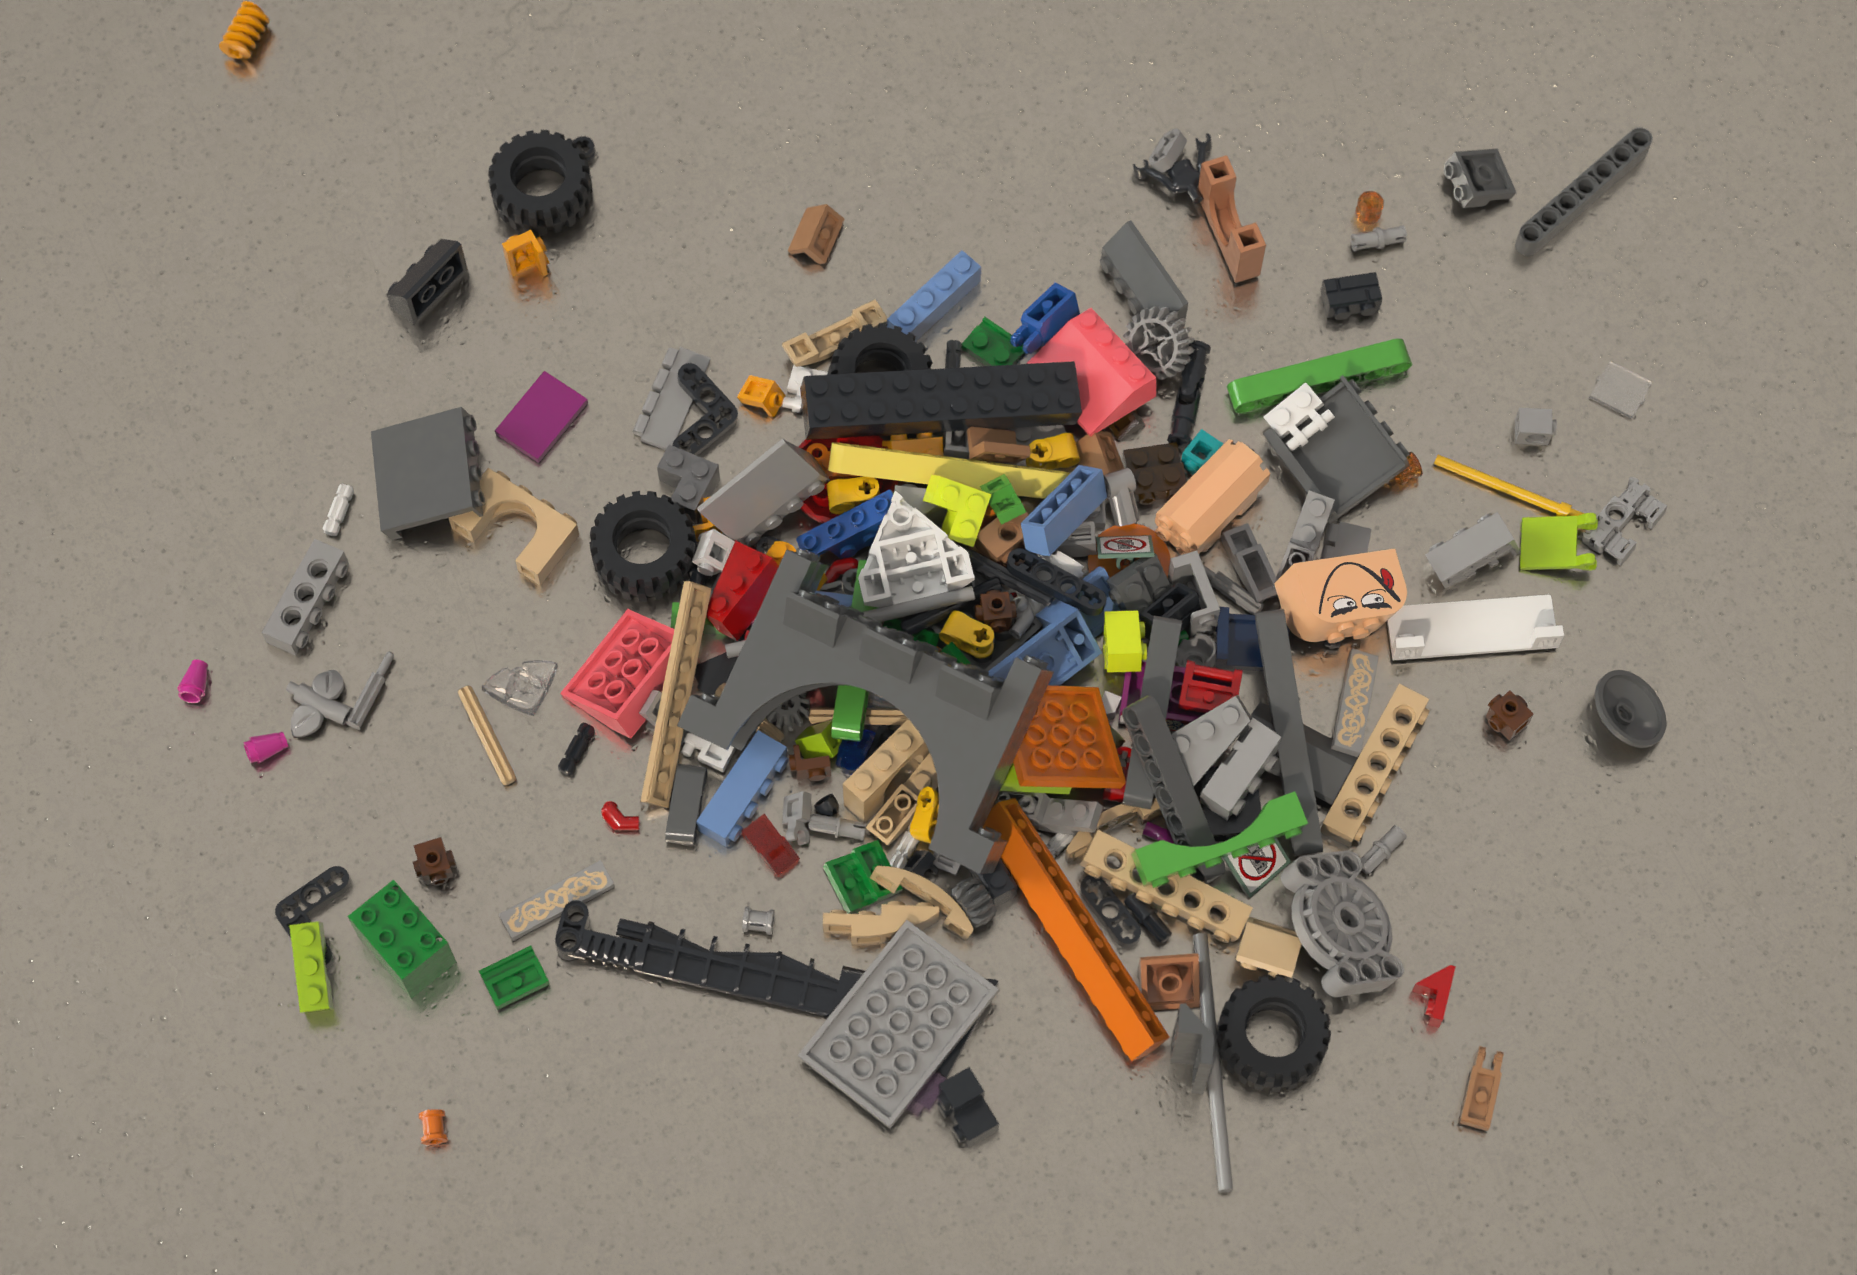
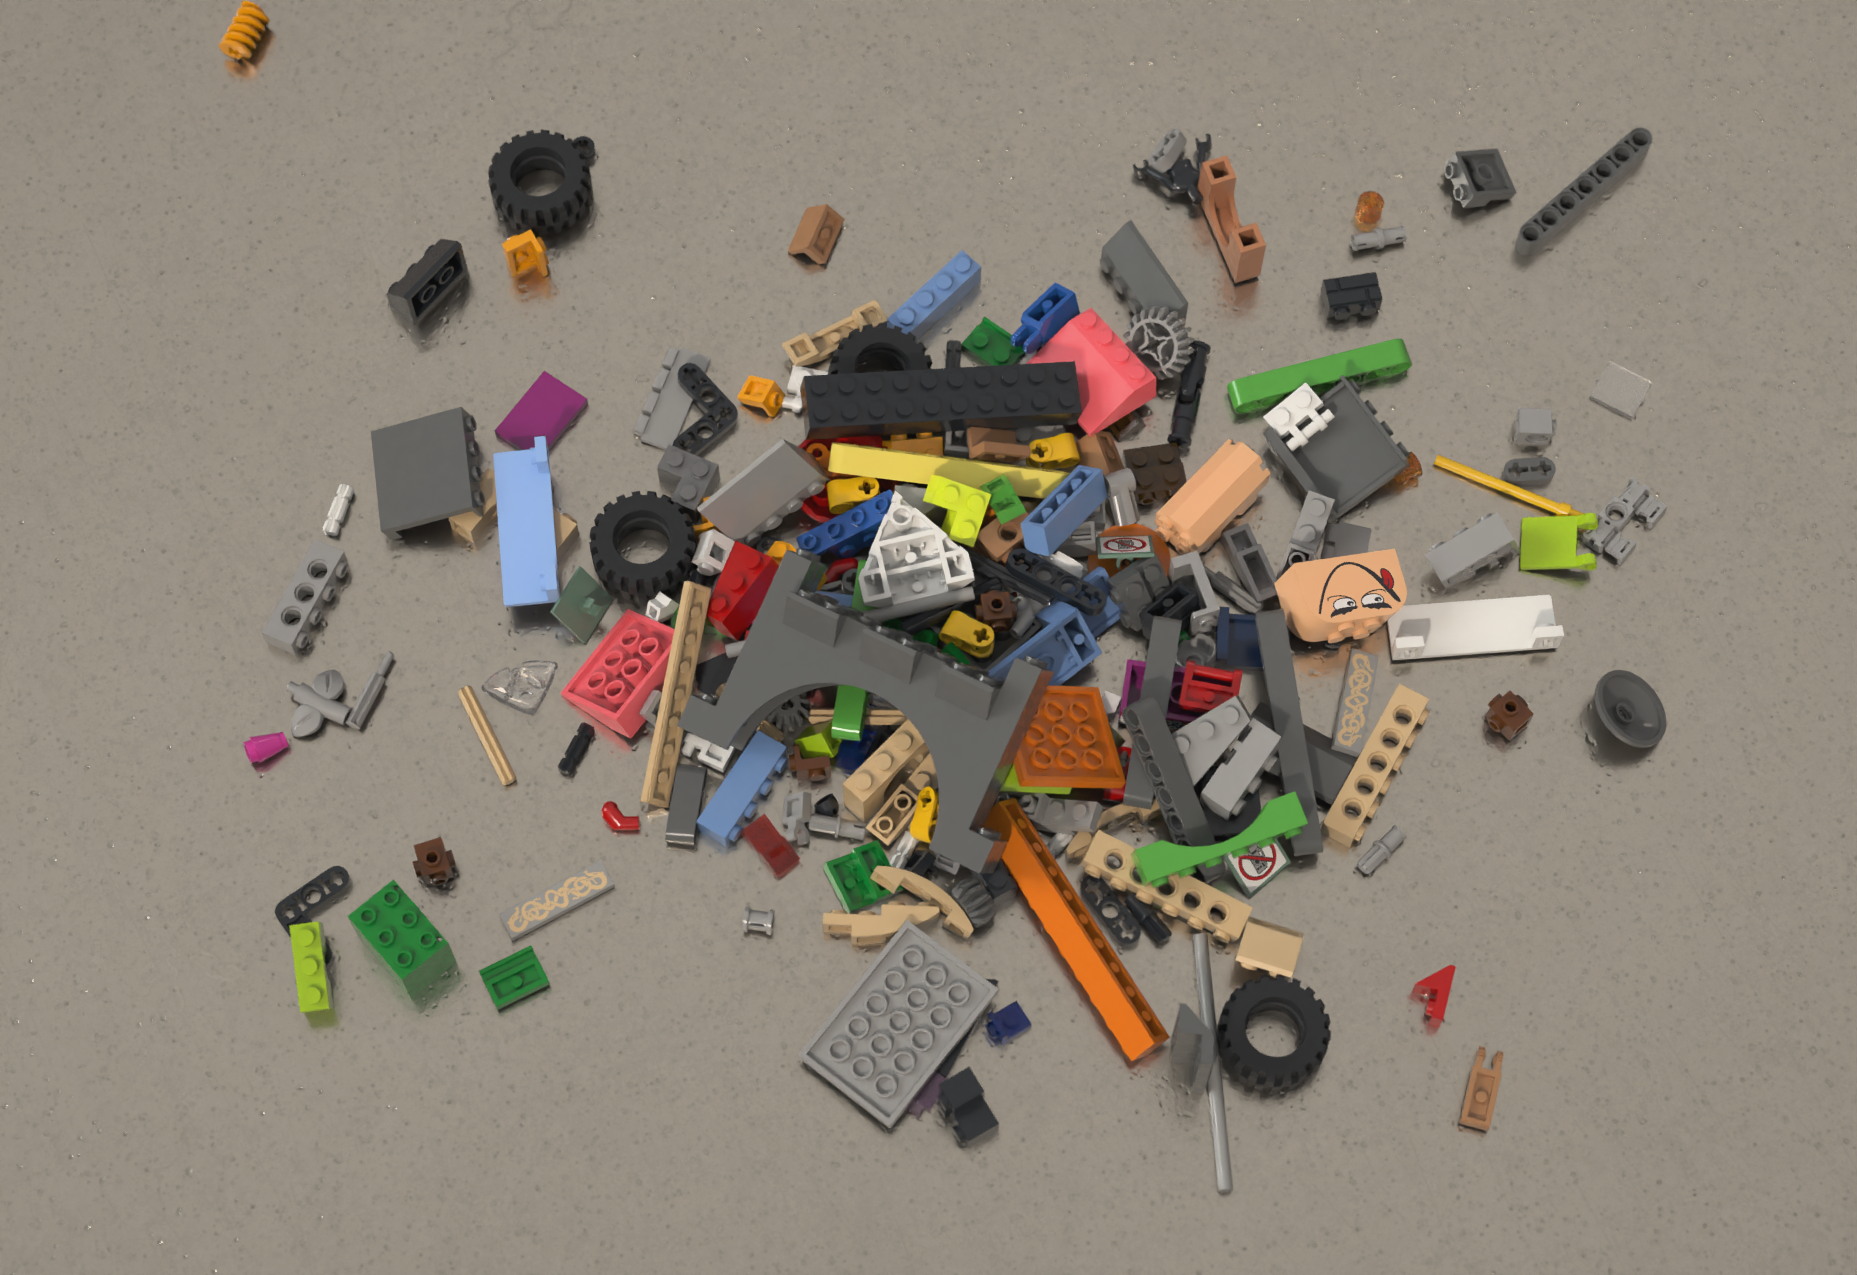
(193, 683): dark pink cone -> none
(433, 1127): orange bush -> none
(526, 526): none -> light blue bracket
(581, 605): none -> sand green piece
(661, 608): none -> white piece
(747, 974): black piece -> none
(1007, 1023): none -> clear blue bracket
(1122, 641): neon yellow brick -> none
(1157, 832): magenta arm -> none
(1170, 980): nougat slope -> none
(1203, 446): teal brick -> none
(1342, 923): light grey piece -> none
(1529, 471): none -> dark grey beam

